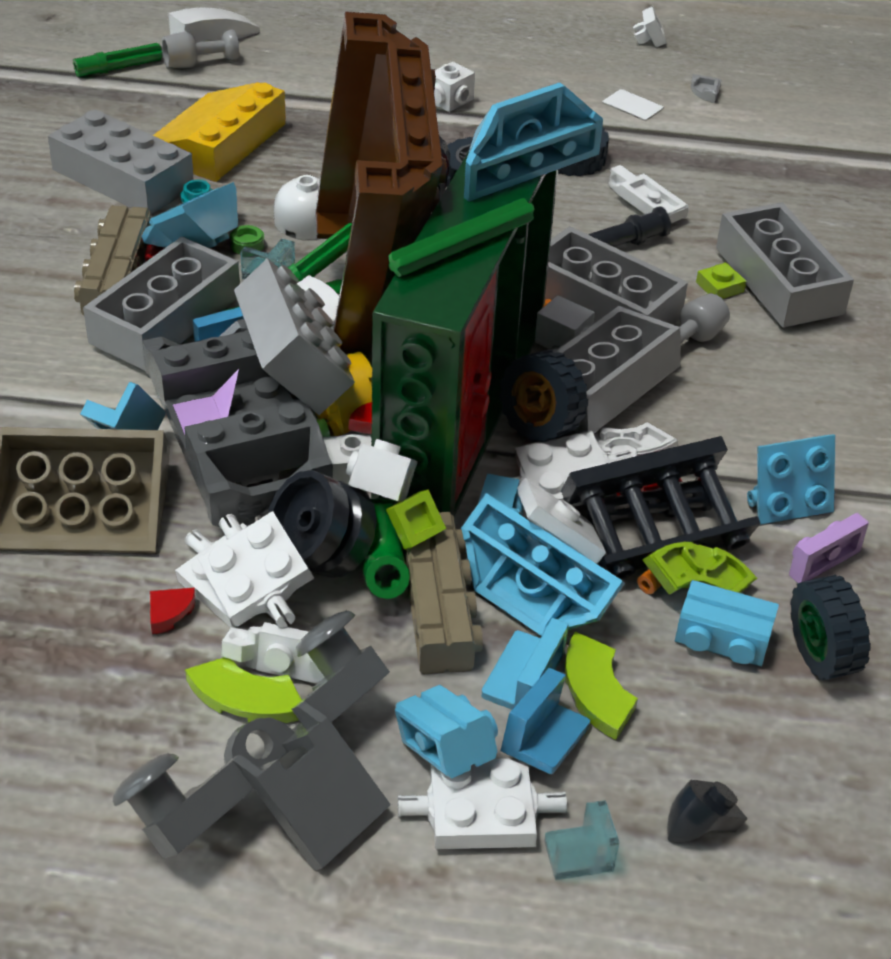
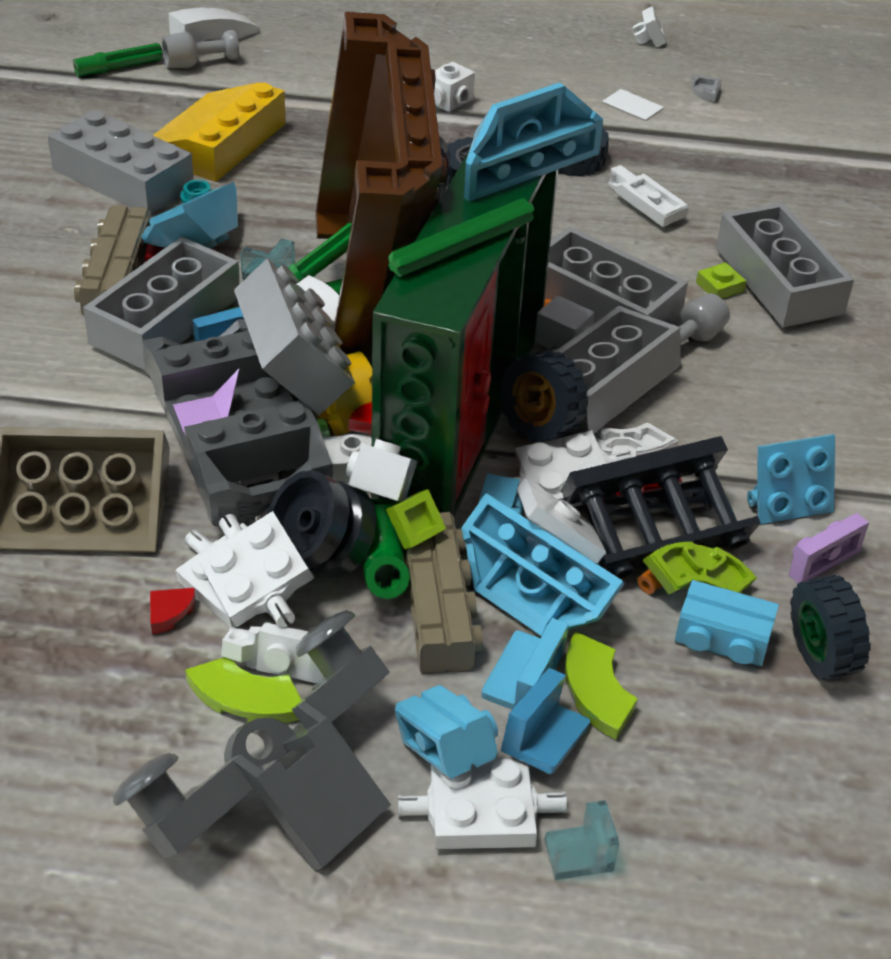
(134, 412): medium azure panel -> none
(246, 236): bright green tile -> none
(296, 207): white cylinder -> none
(636, 228): black pin -> none
(703, 808): black plate -> none

